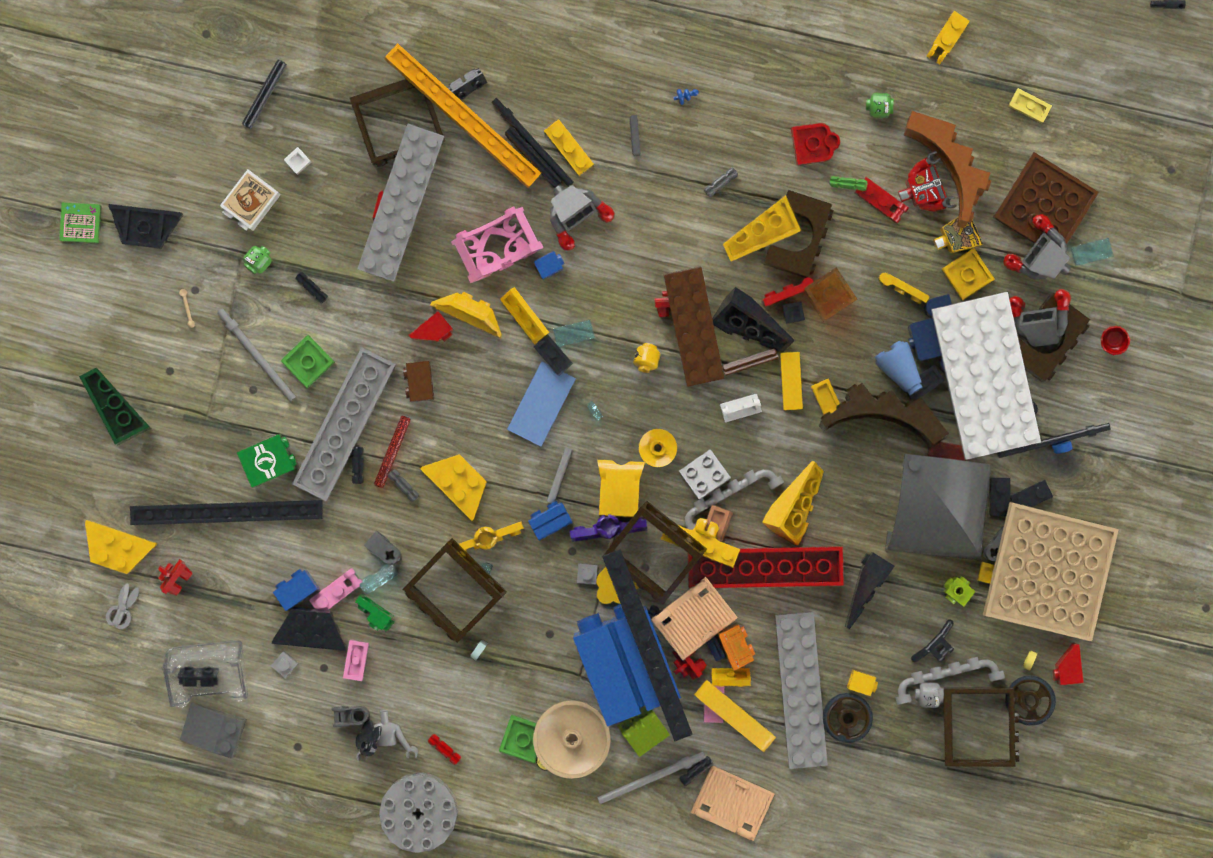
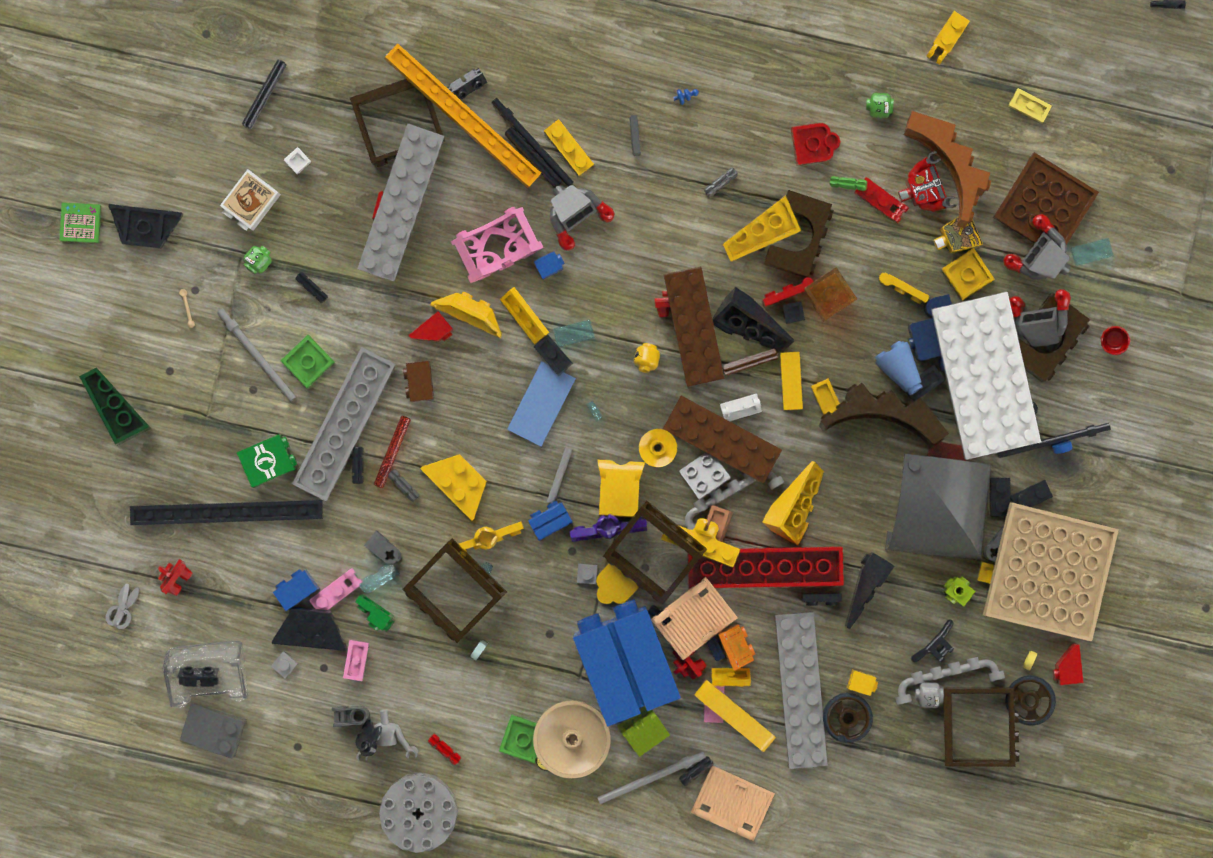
(115, 548): yellow wing -> none
(647, 645): black plate -> none
(722, 439): none -> reddish brown plate
(829, 598): none -> black plate

